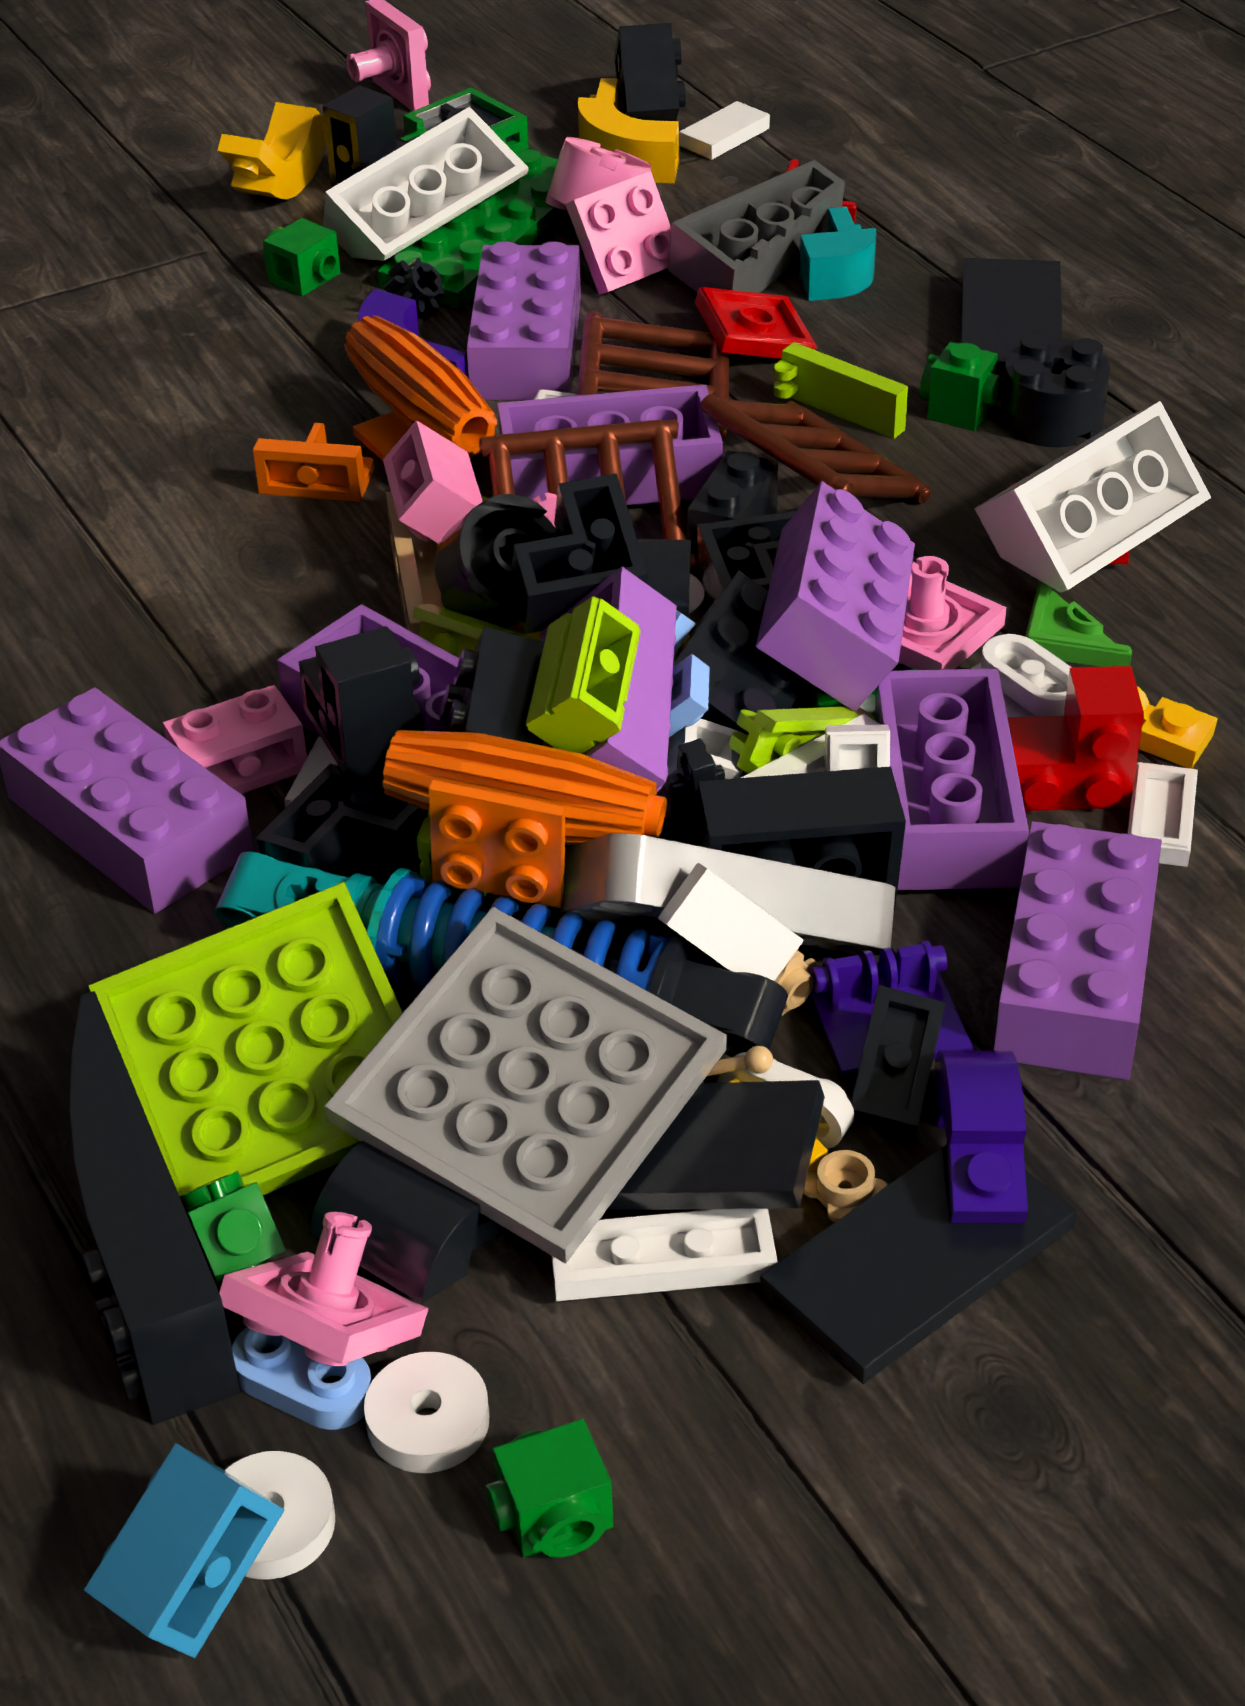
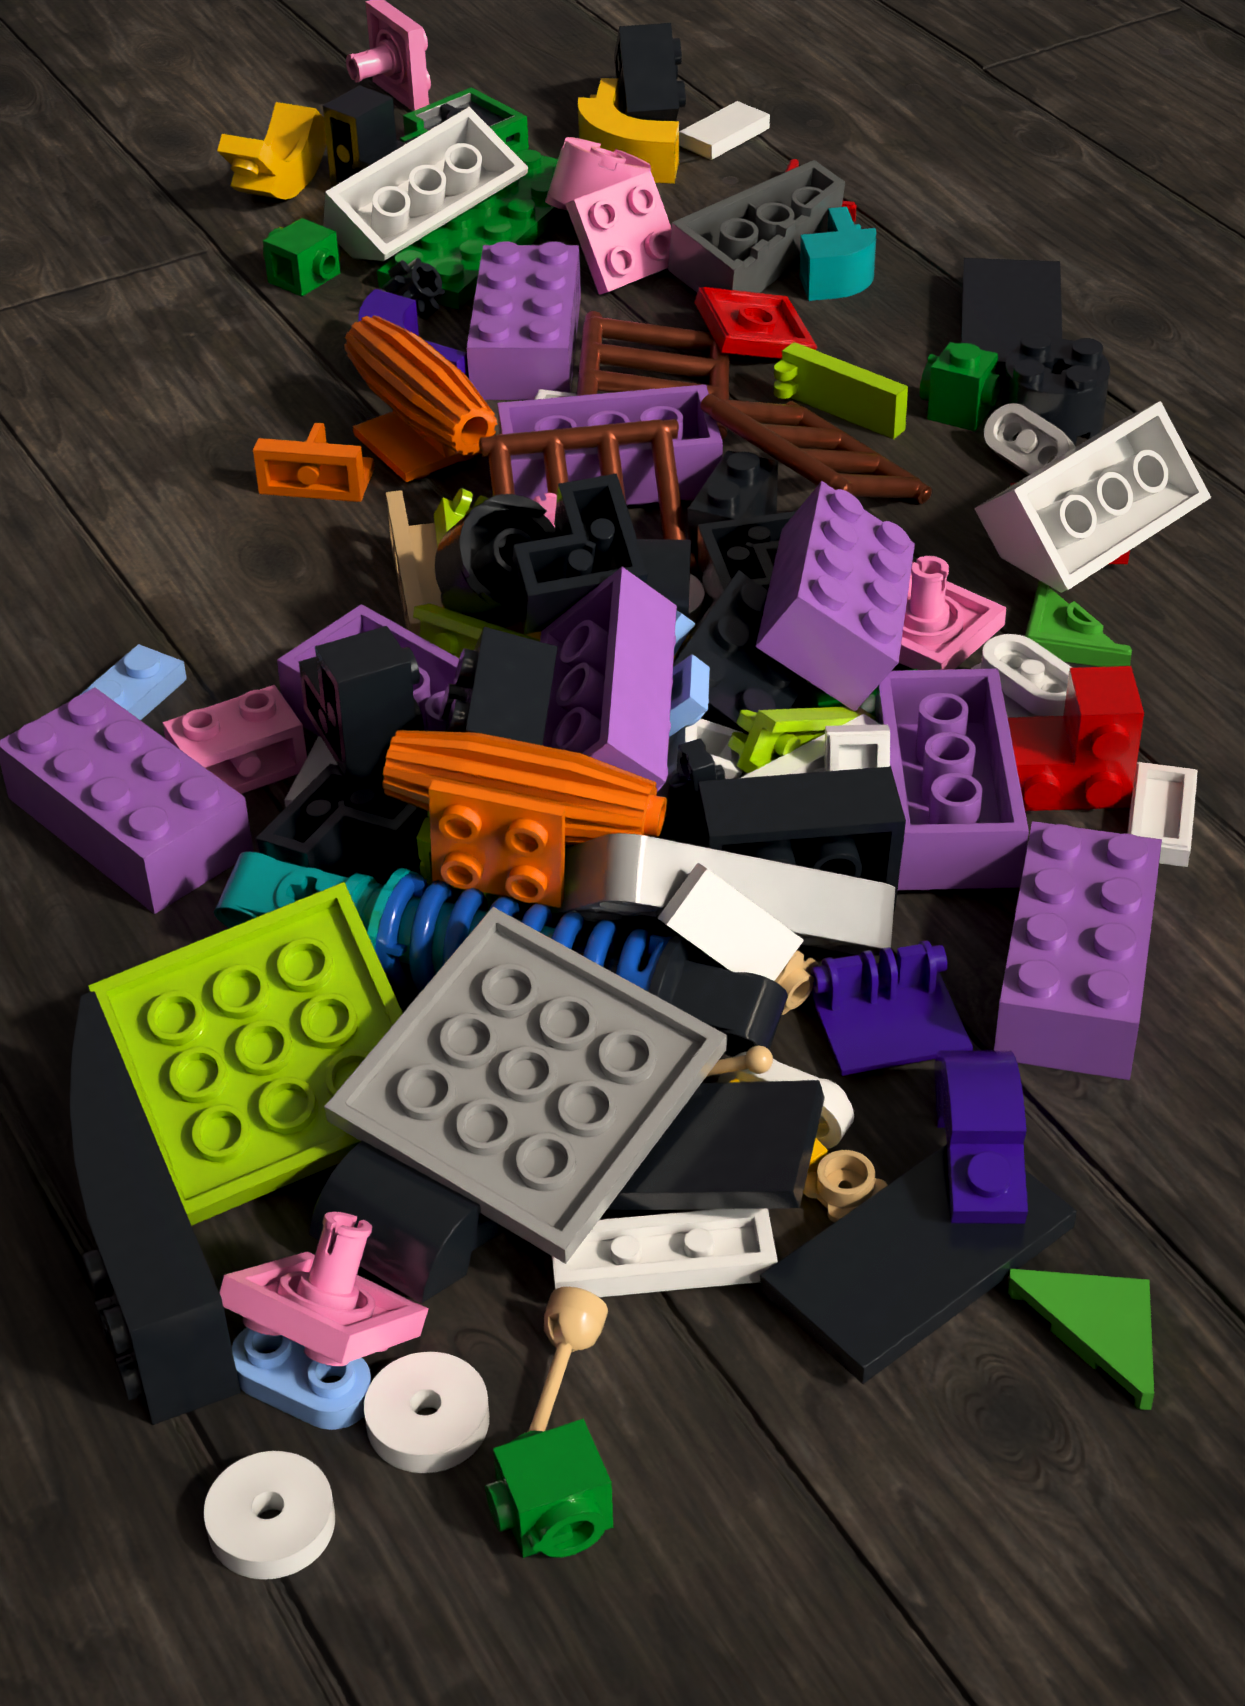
(141, 680): none -> light blue plate
(183, 1551): dark azure brick -> none
(232, 1224): green brick -> none
(430, 482): bright pink brick -> none
(571, 1323): none -> tan hinge
(584, 677): lime brick -> none
(896, 1060): black plate -> none
(1034, 443): none -> white plate
(1099, 1319): none -> bright green tile
(1175, 731): yellow plate -> none

